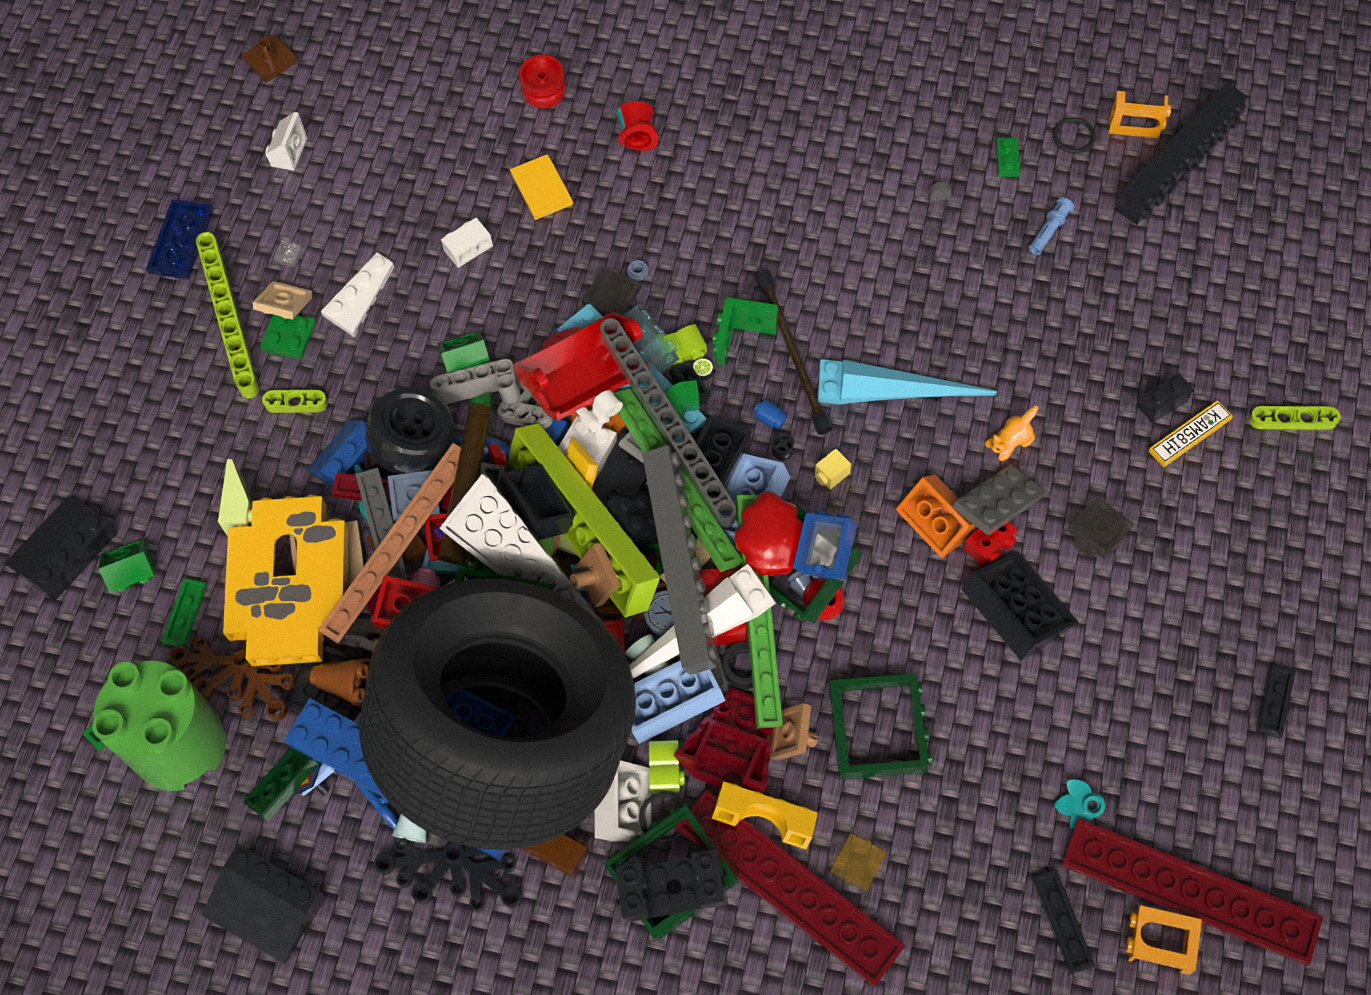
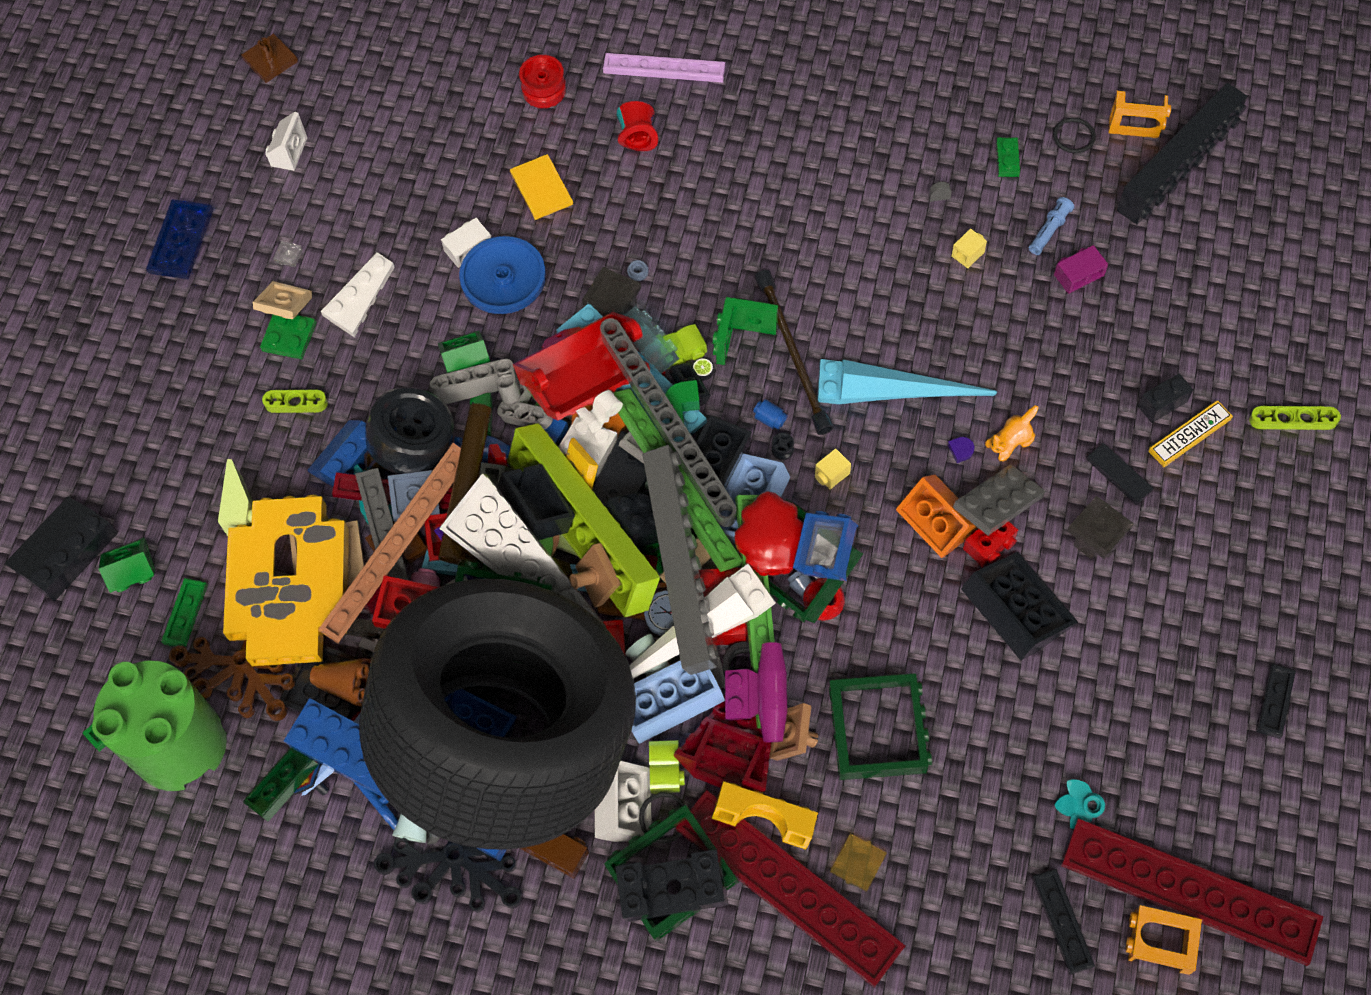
(215, 269): lime beam -> none
(262, 904): black slope -> none
(502, 275): none -> blue dish
(664, 67): none -> lavender tile
(760, 693): none -> magenta plate
(961, 448): none -> dark purple tile
(969, 248): none -> light yellow brick
(1080, 269): none -> magenta brick
(1120, 474): none -> black tile

